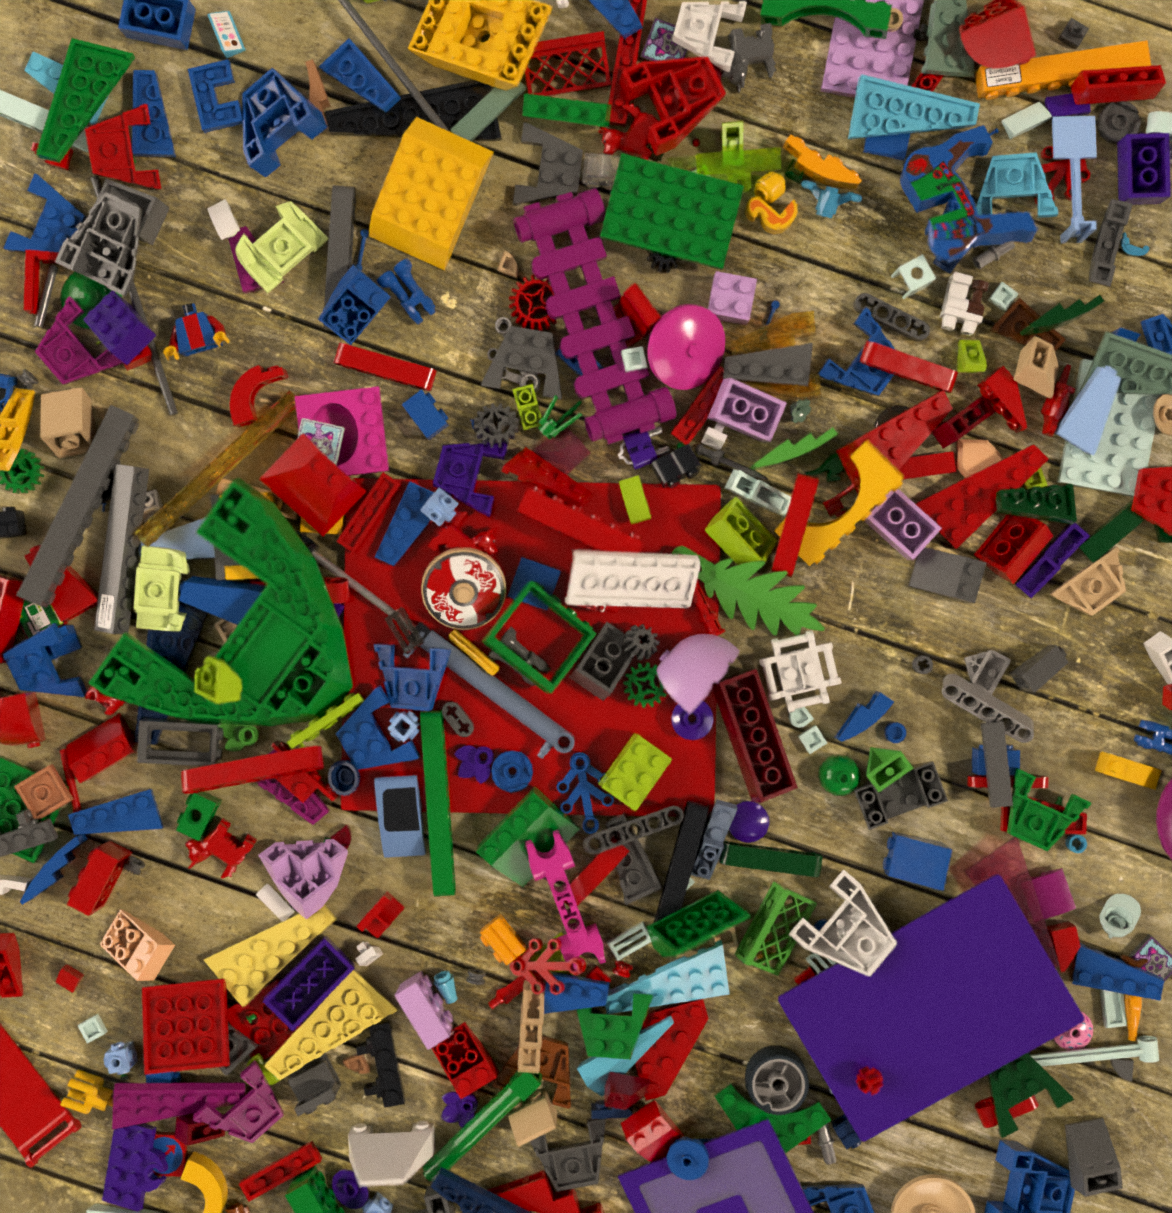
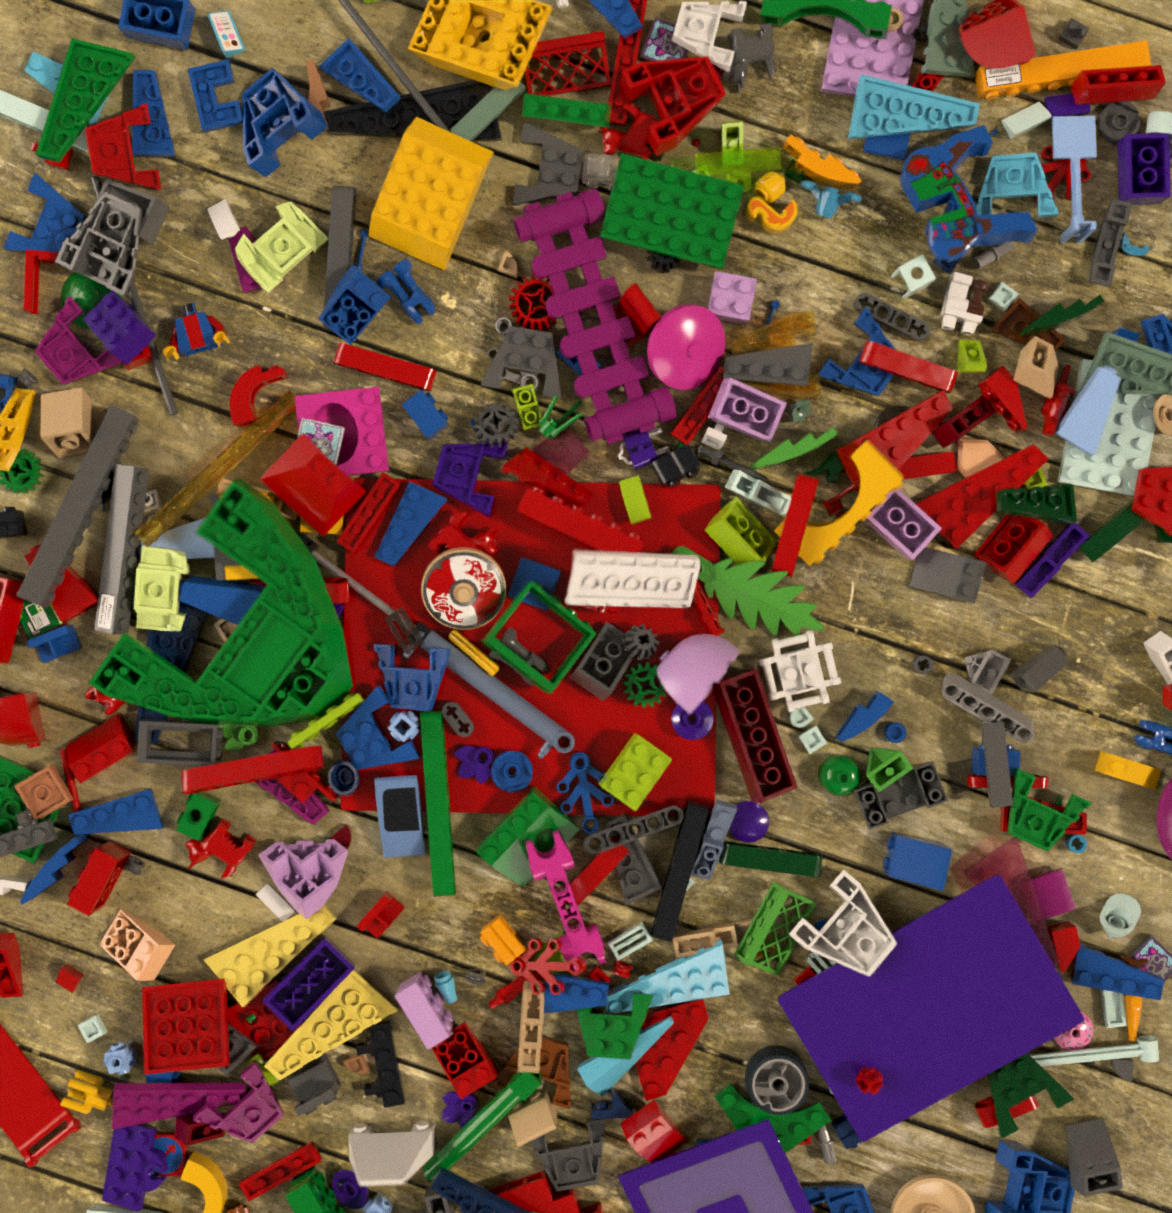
(34, 668): blue wing -> none
(46, 295): dark grey bar -> none
(217, 681): lime slope -> none
(368, 954): white tile -> none
(440, 507): light blue brick -> none
(624, 1090): dark red slope -> none
(634, 359): light aqua tile -> none
(691, 1149): blue plate -> none
(695, 924): green slope -> none
(1094, 585): tan wing -> none

